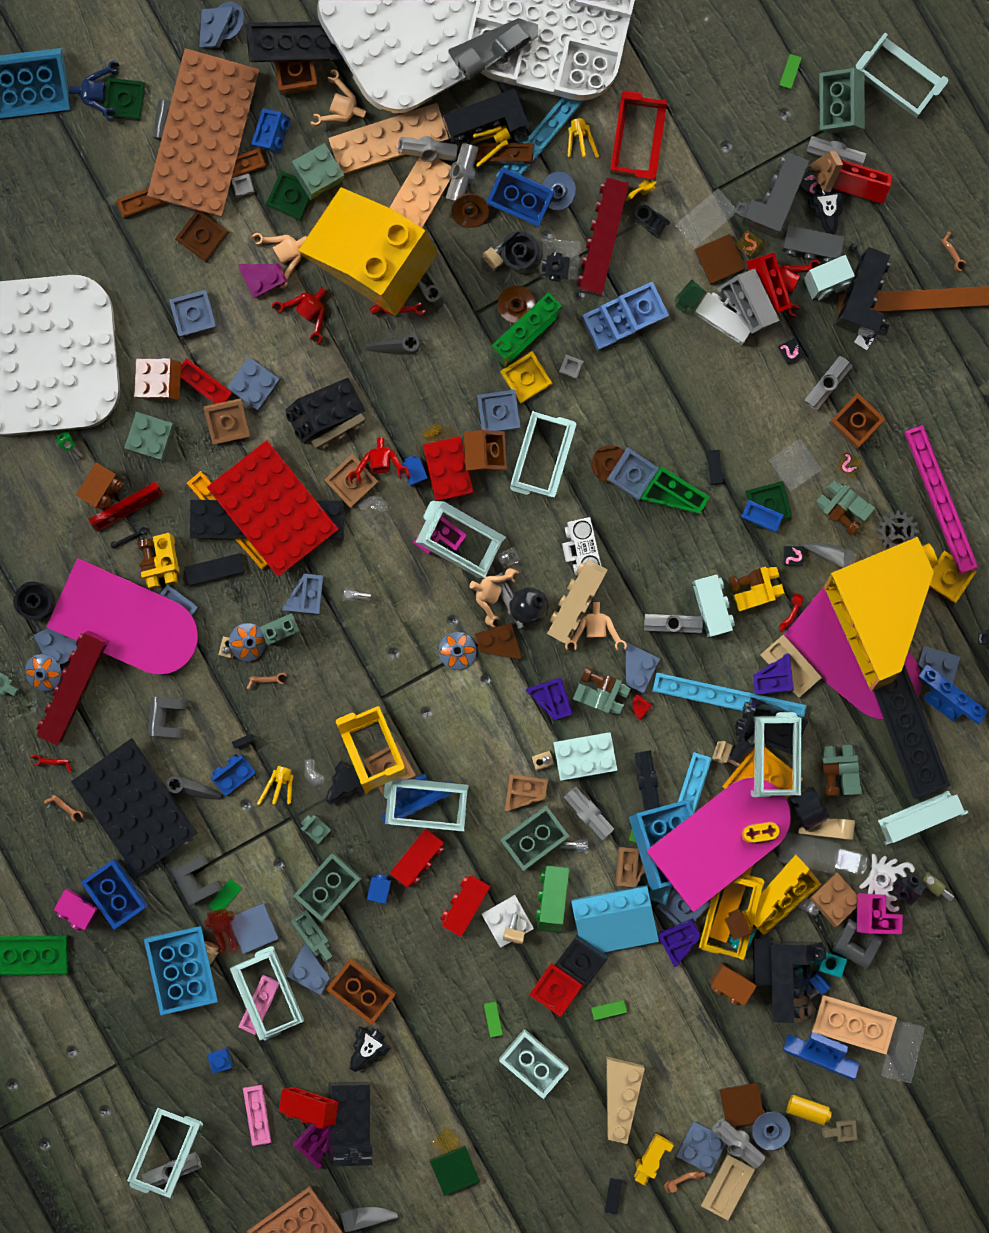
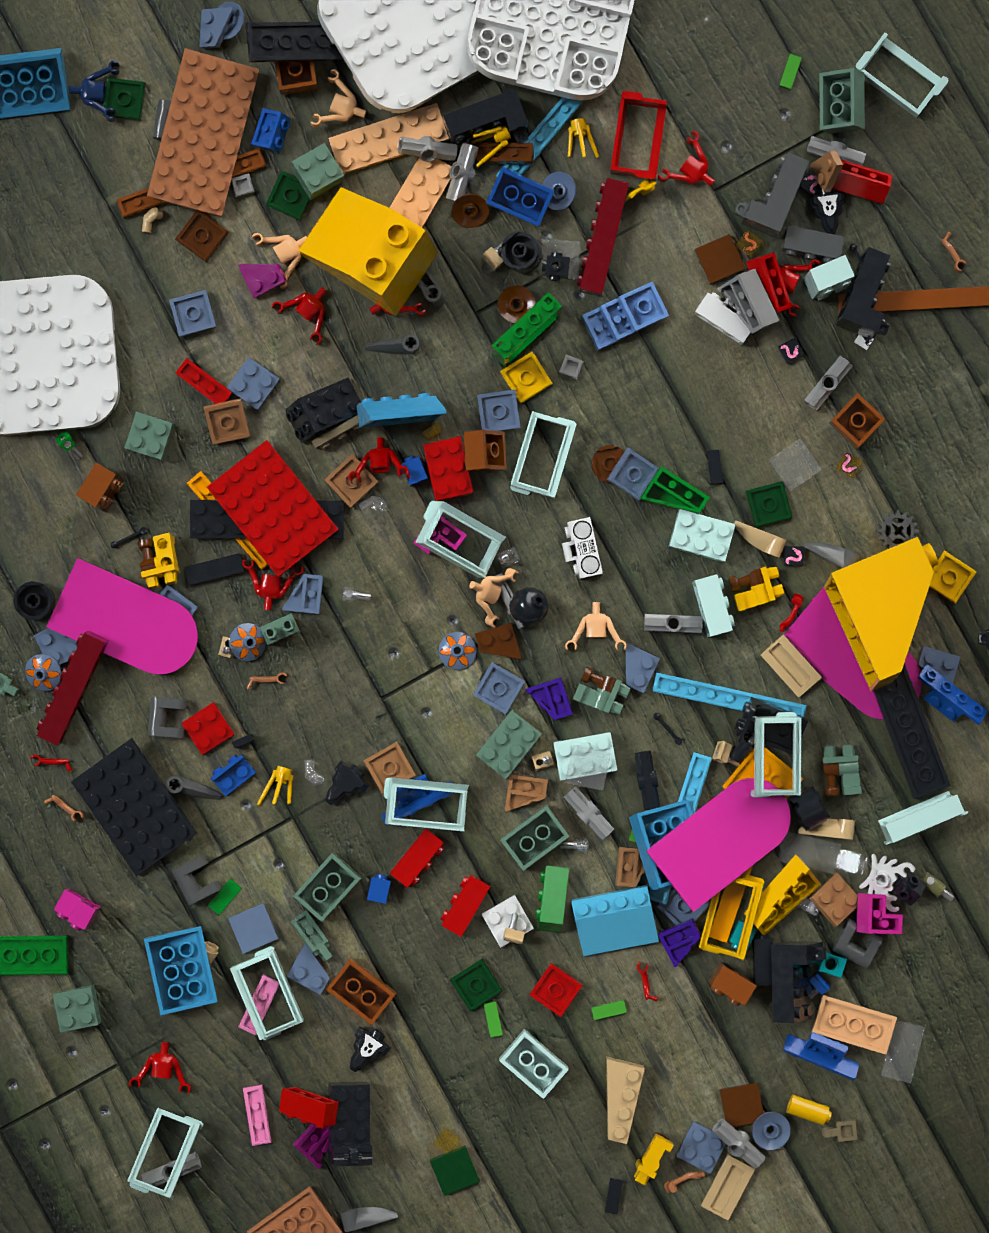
(77, 1008): none -> sand green brick
(114, 894): blue brick -> none
(126, 506): red tile -> none
(149, 217): none -> tan arm
(157, 379): brick -> none
(162, 1067): none -> red piece
(207, 728): none -> red plate
(220, 1060): blue brick -> none
(221, 921): clear red piece -> none
(270, 585): none -> red piece
(315, 828): sand green bracket -> none
(352, 723): yellow piece -> none
(399, 411): none -> dark azure slope
(476, 985): none -> dark green tile
(491, 46): dark grey panel -> none
(498, 688): none -> sand blue plate
(508, 744): none -> sand green brick
(577, 601): tan wedge -> none
(581, 961): black tile -> none
(588, 767): none -> clear tile
(640, 706): red tile -> none
(645, 983): none -> red piece
(651, 221): black piece -> none
(678, 740): none -> black hinge
(689, 297): clear green brick -> none
(692, 168): none -> red piece
(701, 535): none -> light aqua brick
(705, 218): clear piece -> none
(738, 924): reddish brown brick -> none
(759, 828): yellow beam -> none
(762, 516): blue tile -> none
(762, 540): none -> tan piece
(775, 677): dark purple wing -> none
(843, 501): sand green hips -> none
(941, 500): dark pink tile -> none

